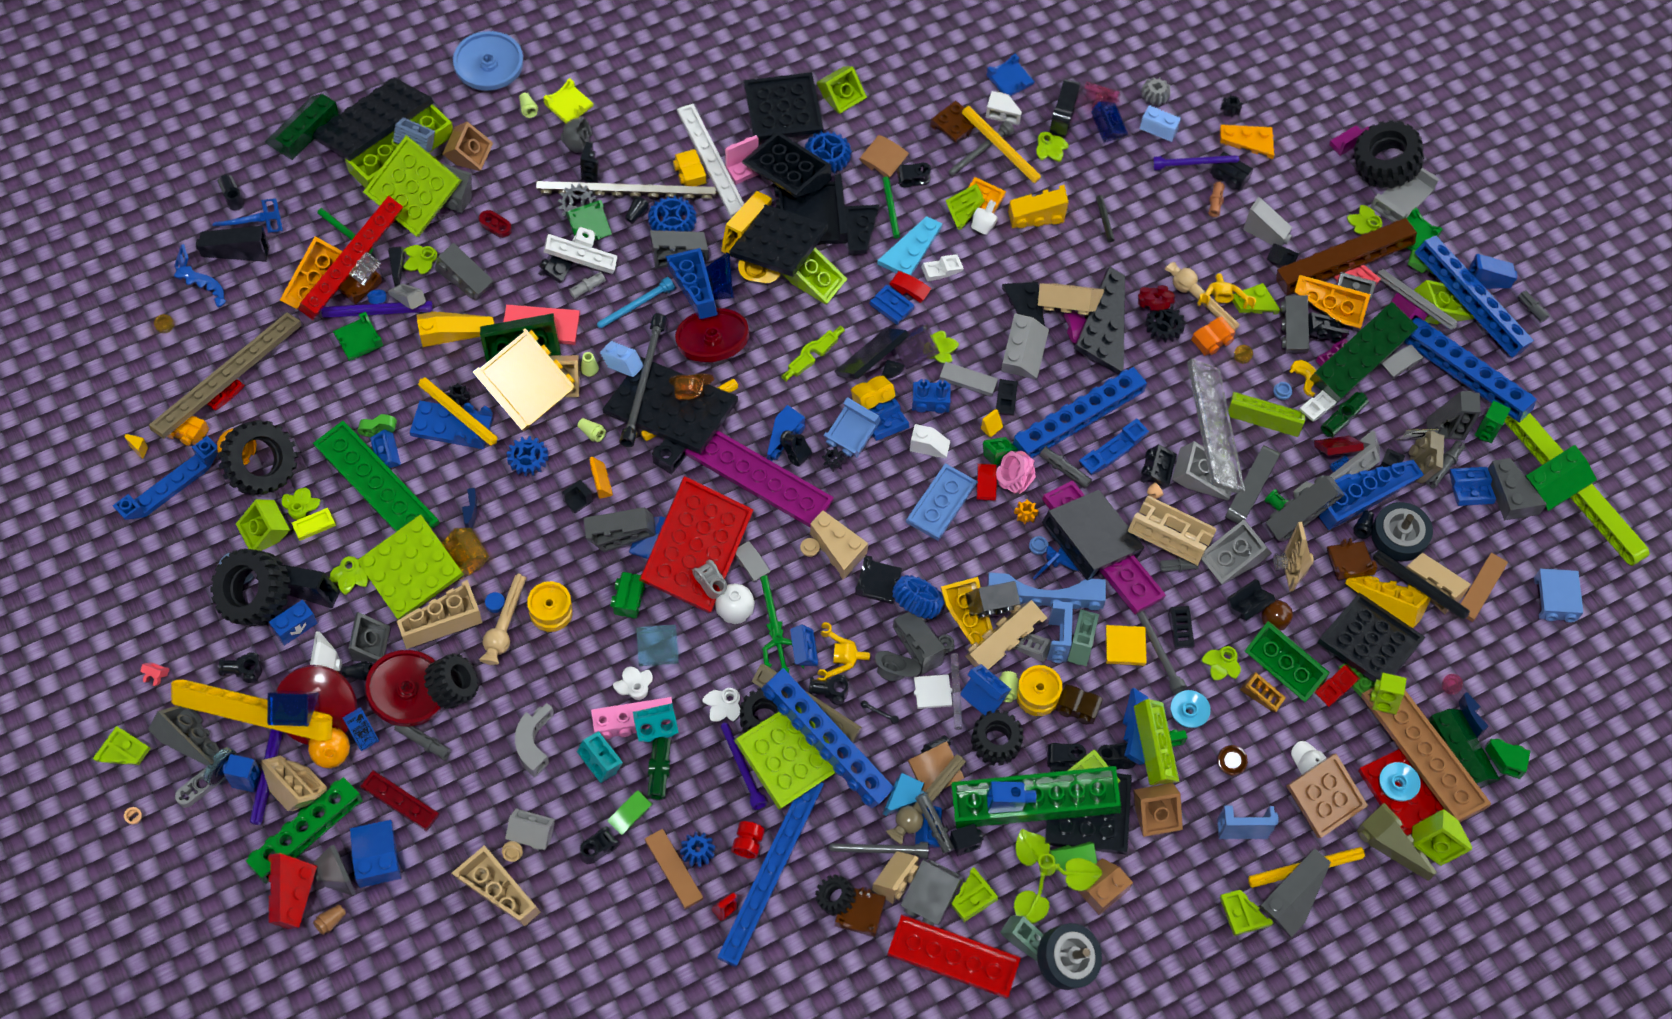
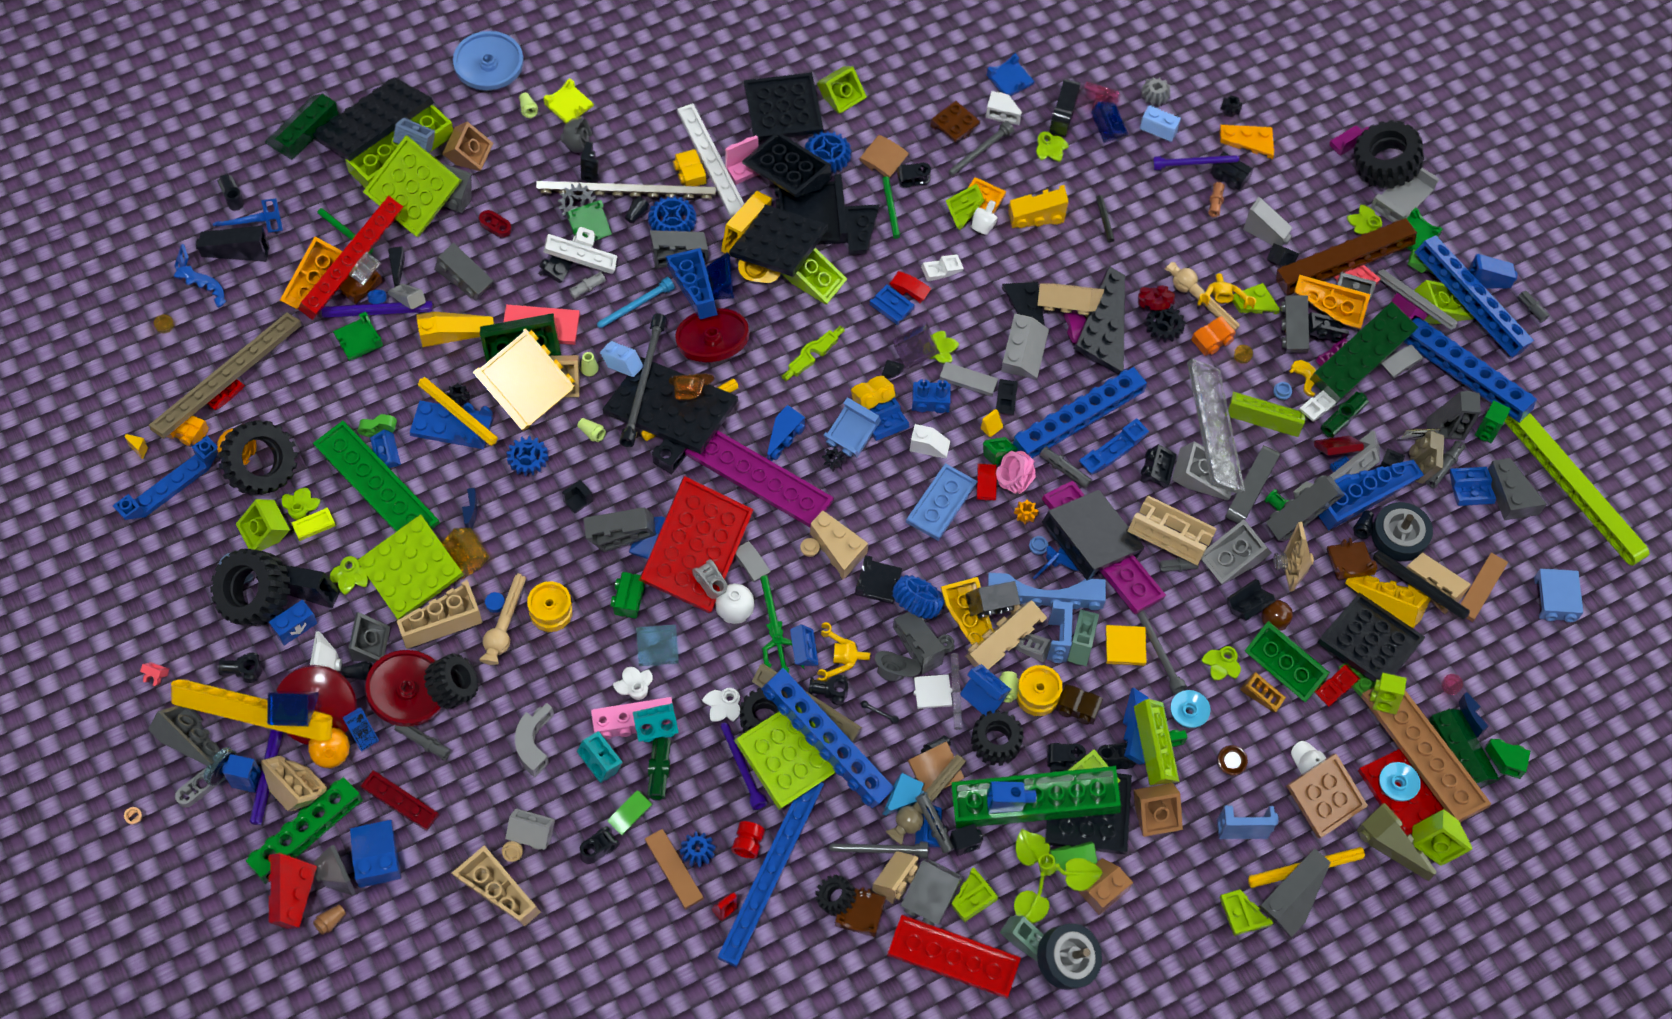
(122, 749): lime wing -> none
(418, 258): lime plate -> none
(600, 478): light orange slope -> none
(795, 447): black piece -> none
(871, 353): black tile -> none
(911, 248): medium azure wing -> none
(1001, 144): yellow axle -> none
(1155, 491): light nougat hinge -> none
(1181, 614): black slope -> none
(1562, 477): green slope -> none

